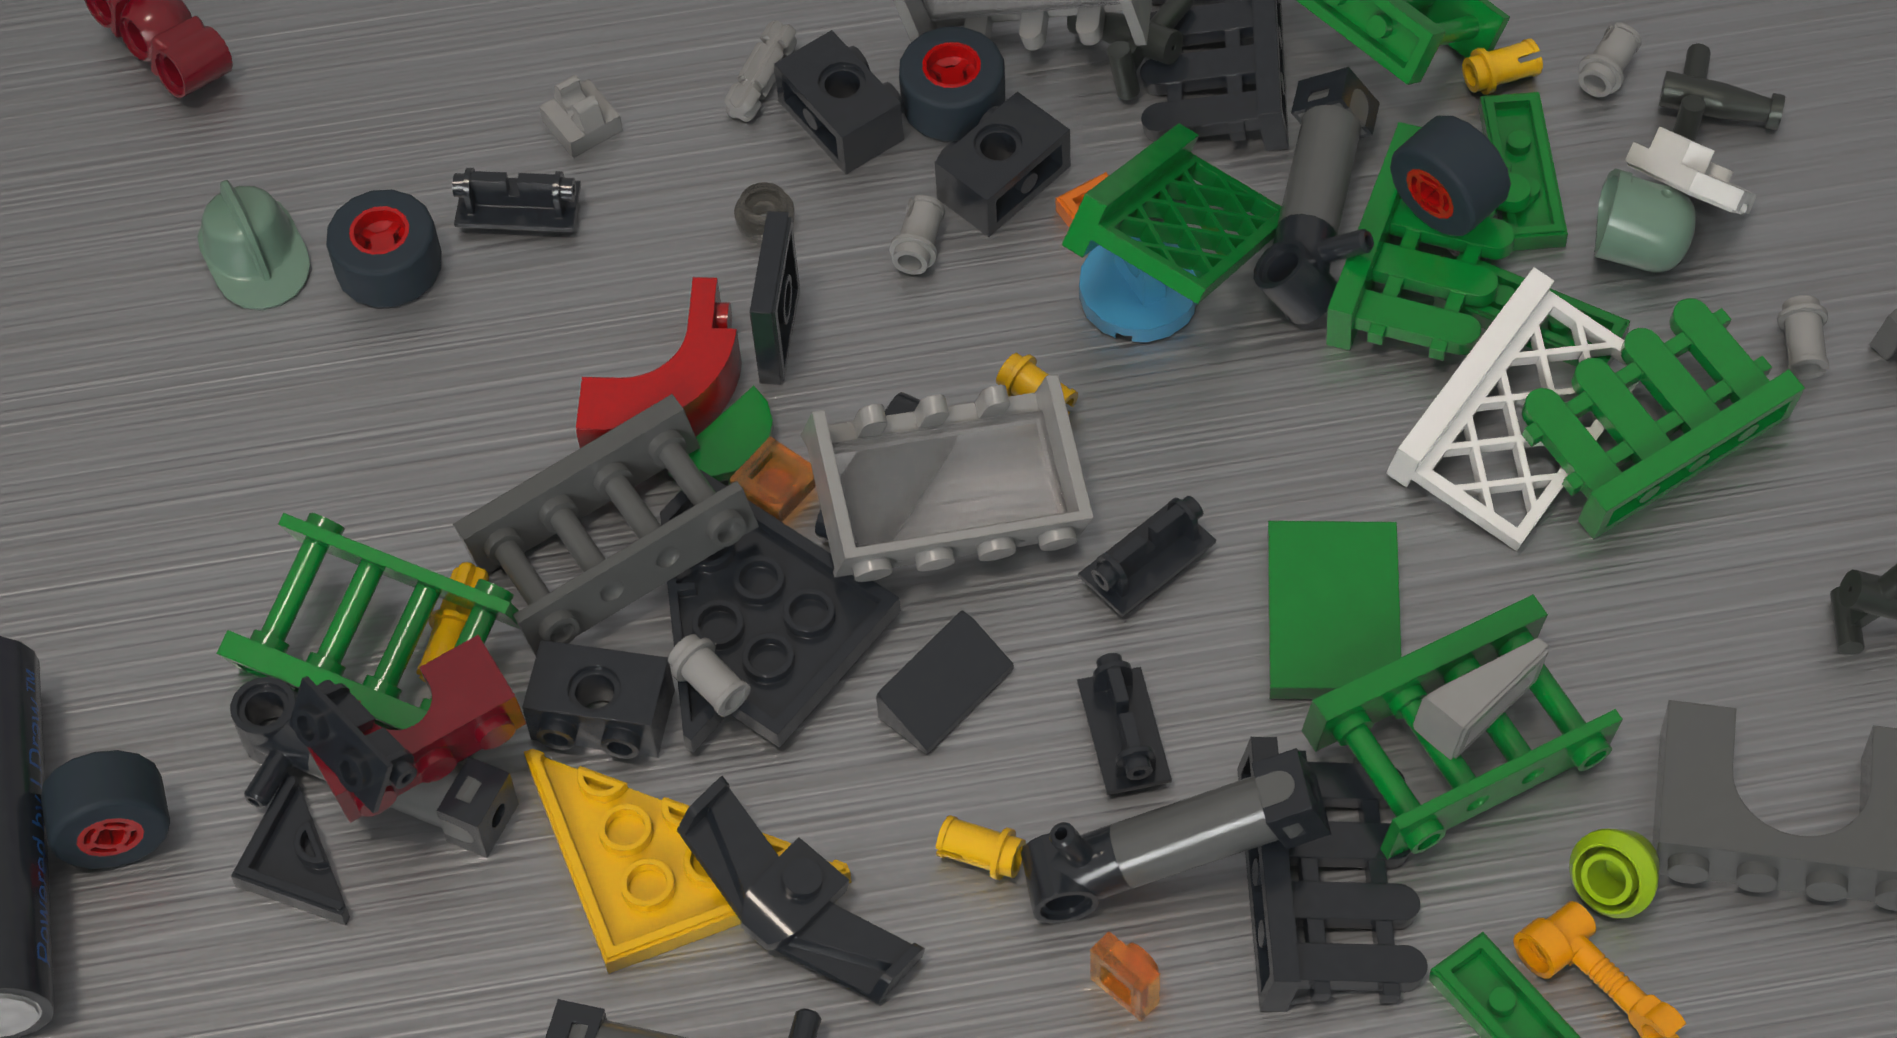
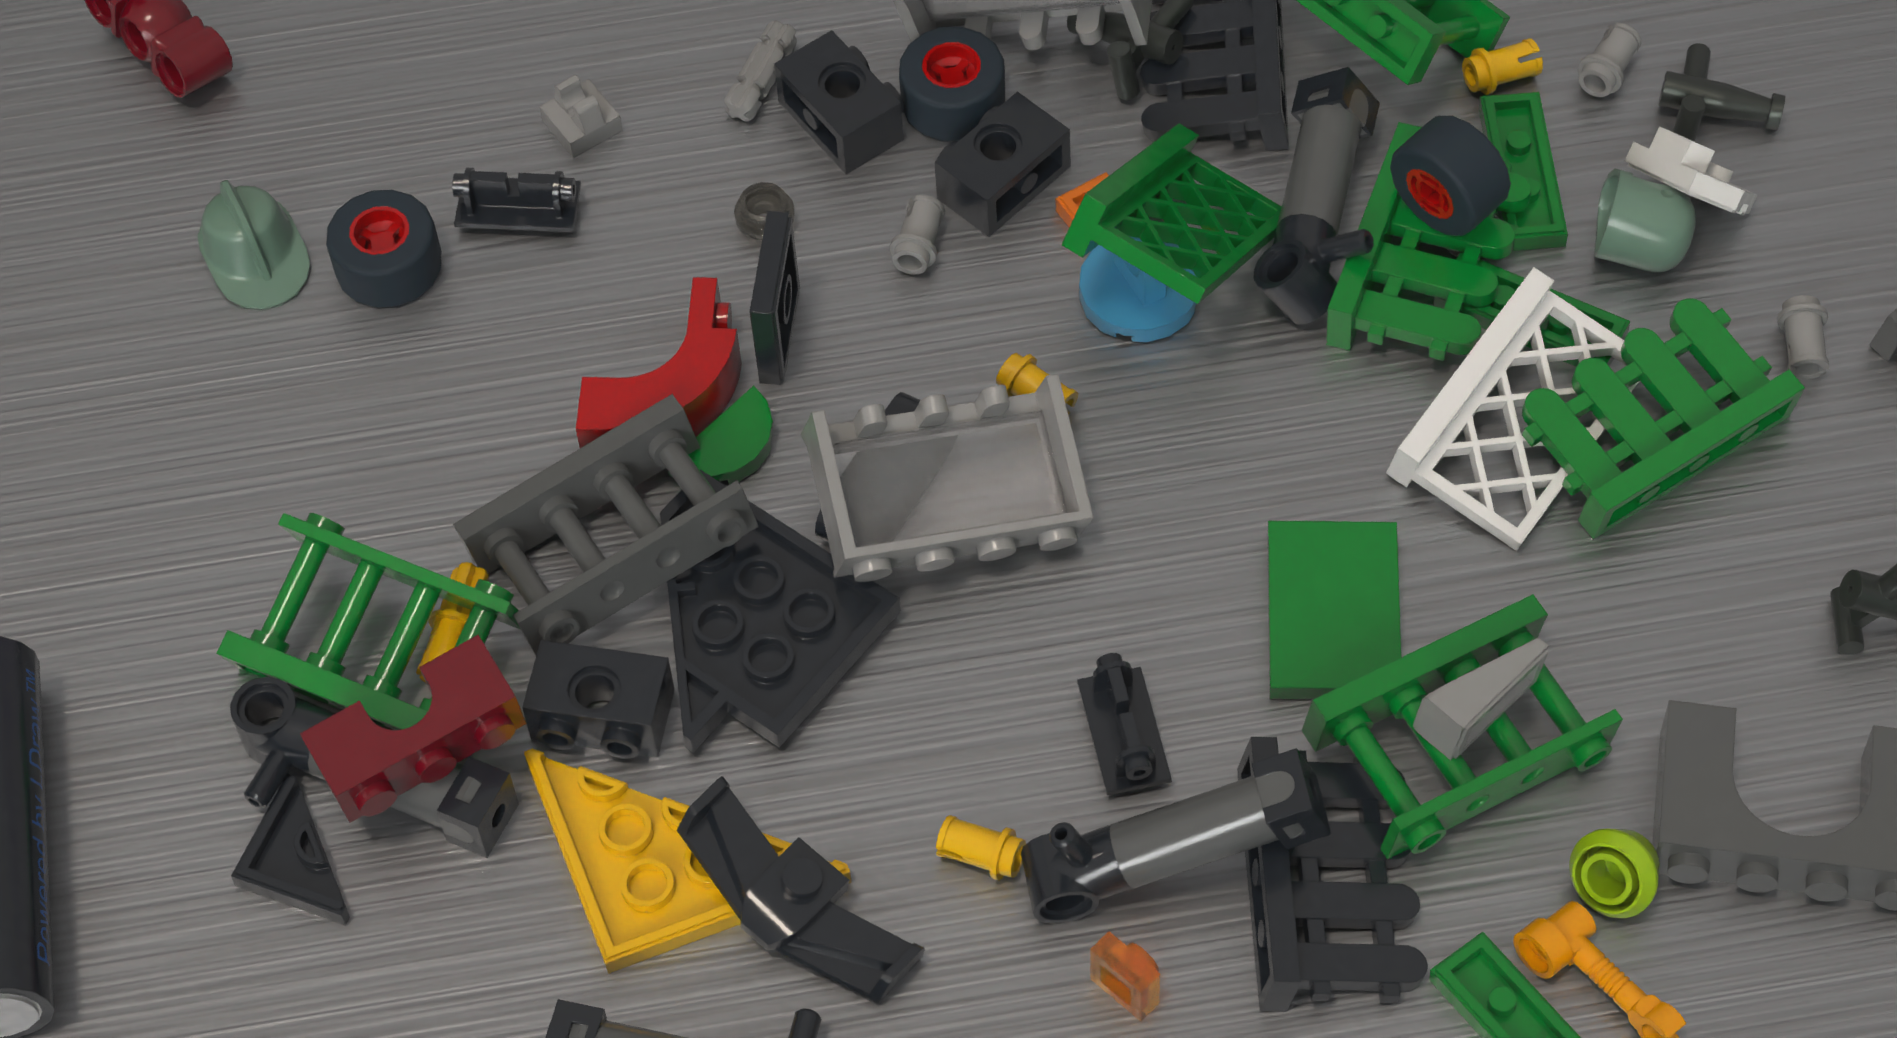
(105, 809): black wheel -> none
(332, 725): black hinge -> none
(698, 664): light grey pin -> none
(775, 479): clear orange plate -> none
(943, 683): black slope -> none
(1149, 555): black hinge -> none

